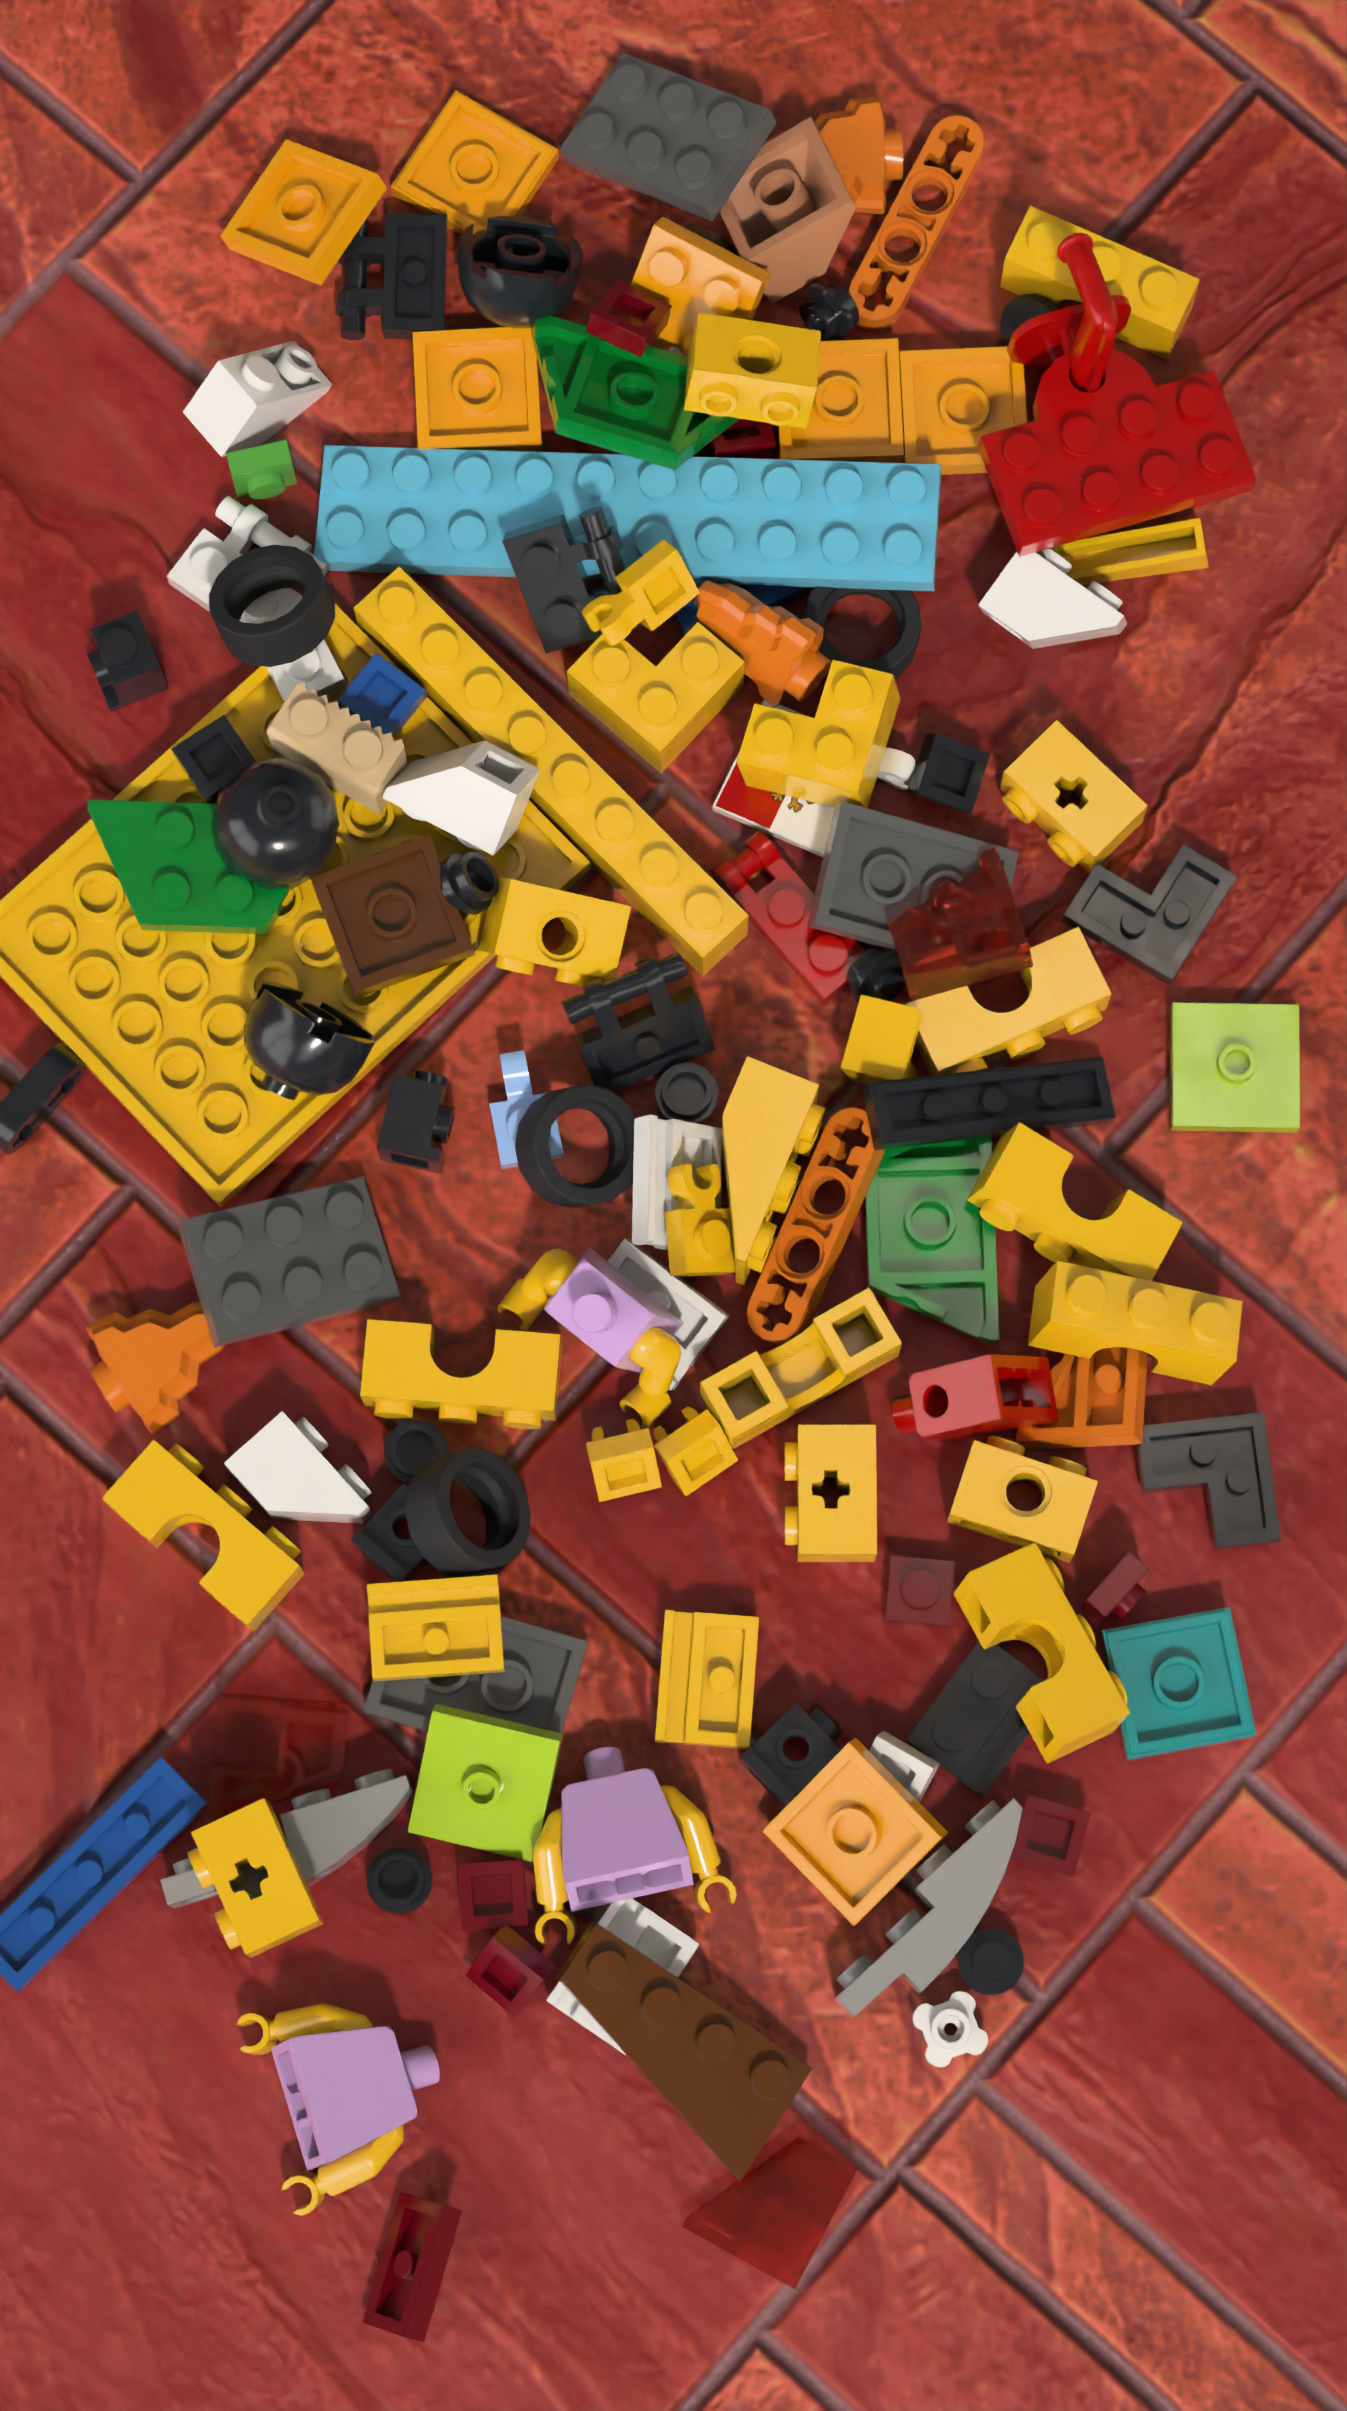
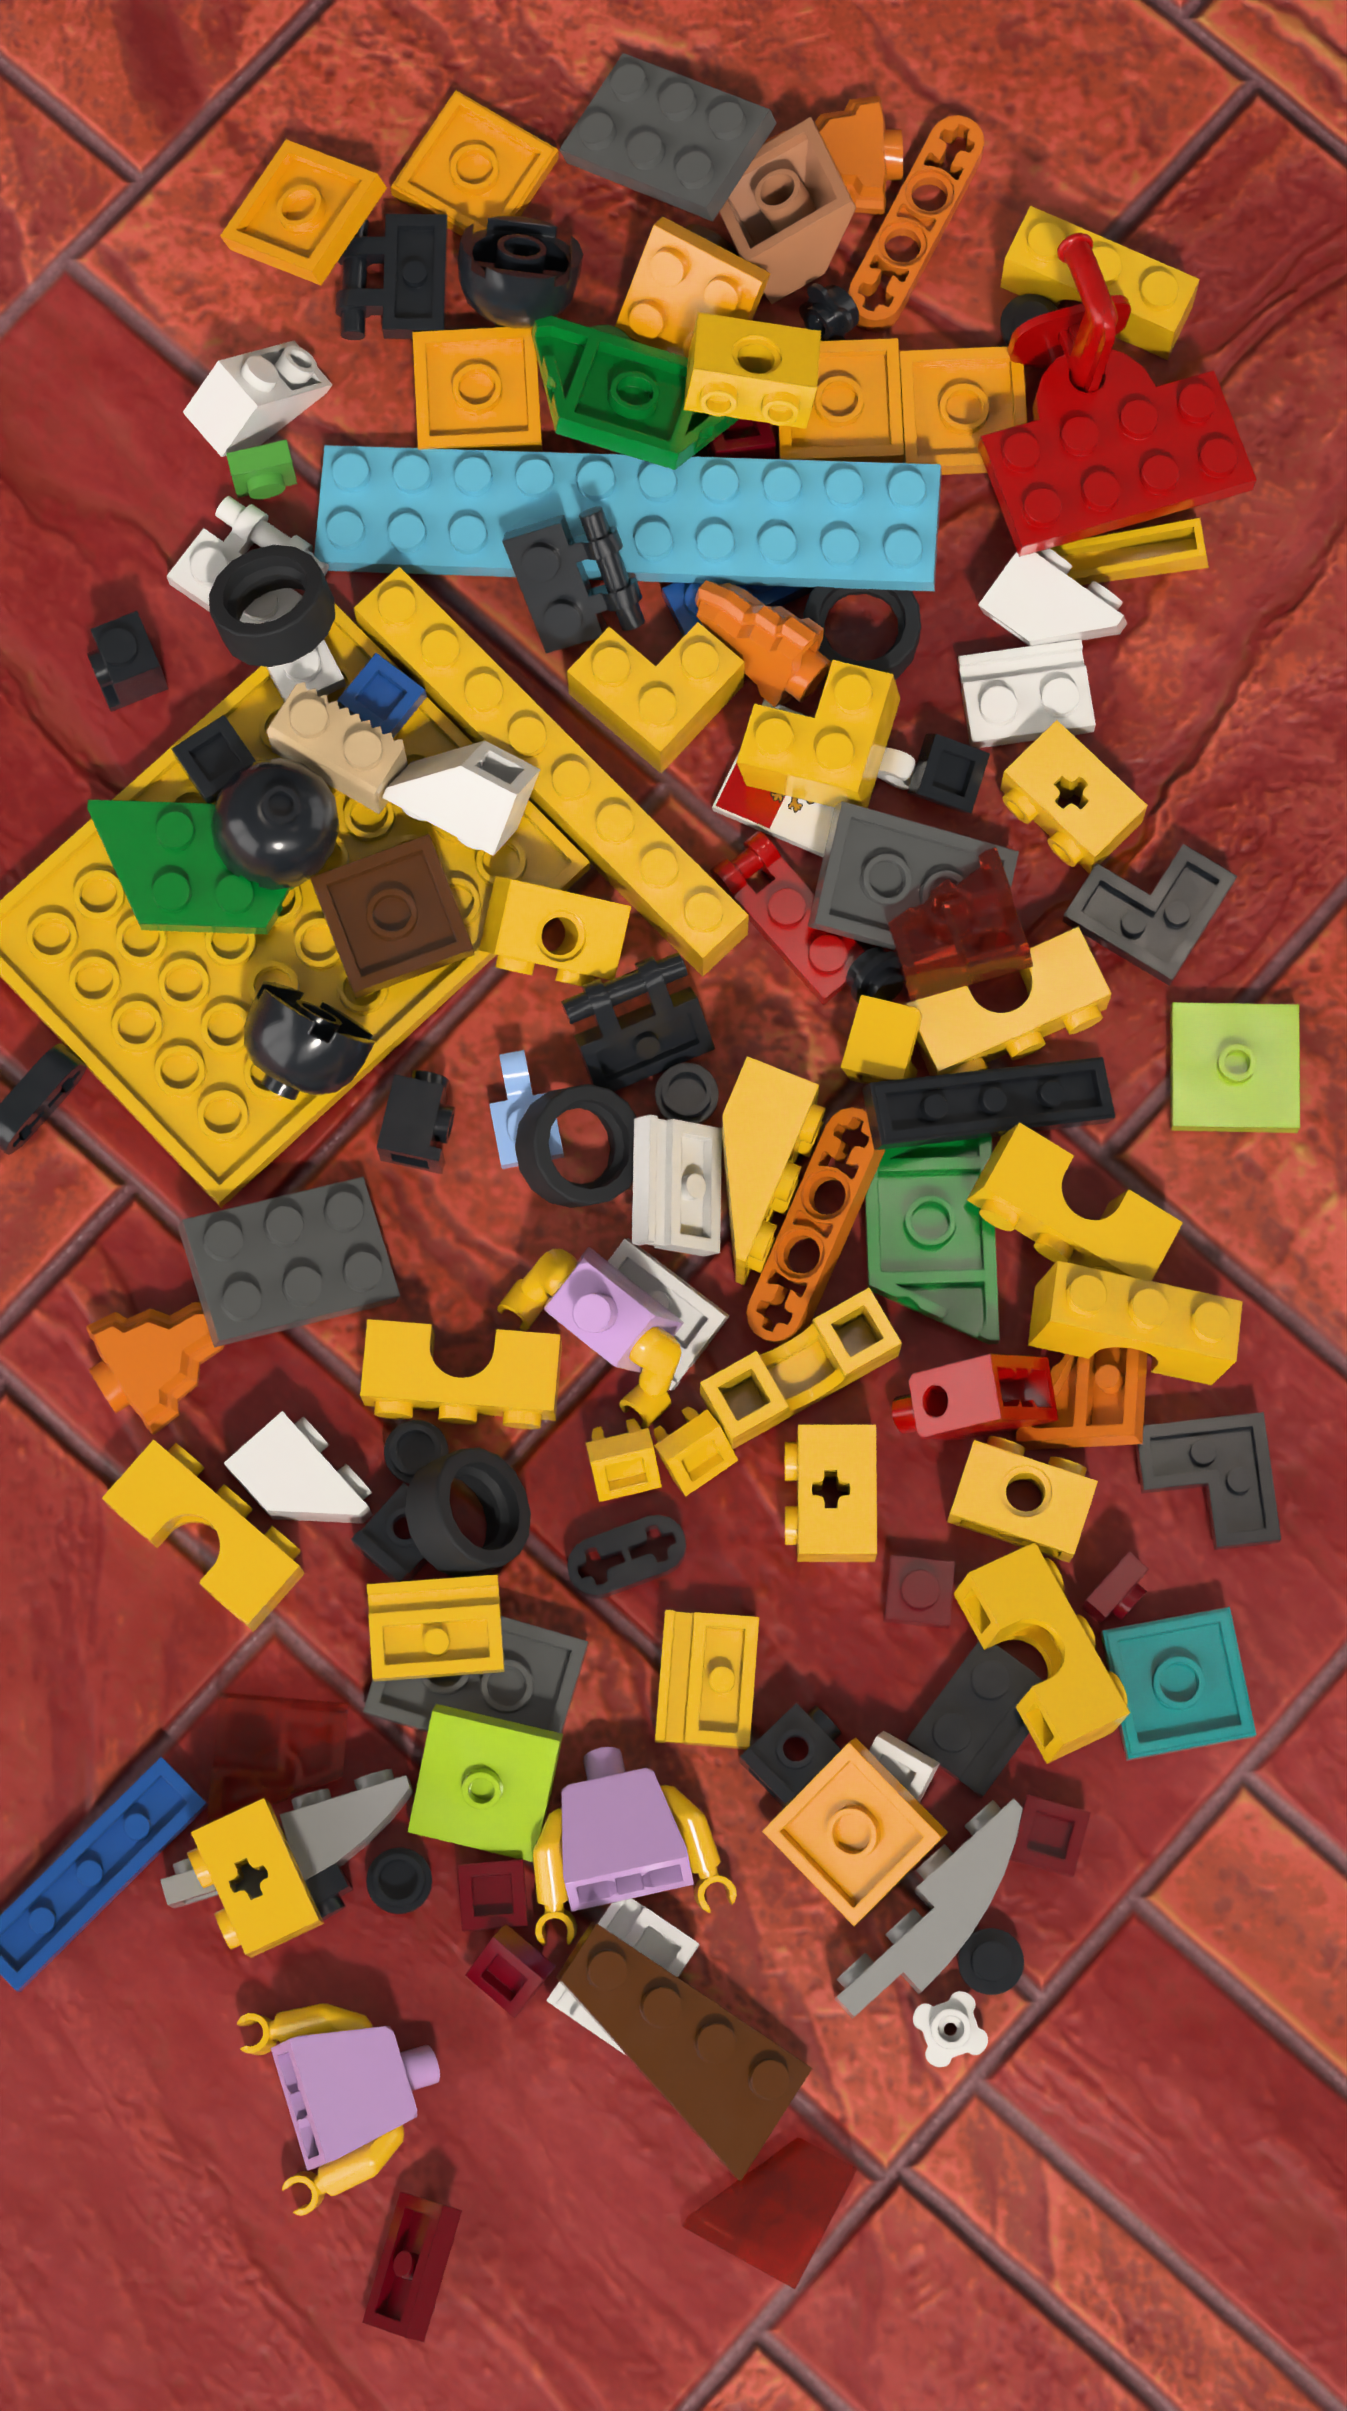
(327, 1889): none -> black plate
(468, 882): black plate -> none
(621, 1541): none -> black beam
(629, 318): dark red plate -> none
(650, 594): yellow plate -> none
(698, 1231): yellow plate -> none
(1023, 691): none -> white plate

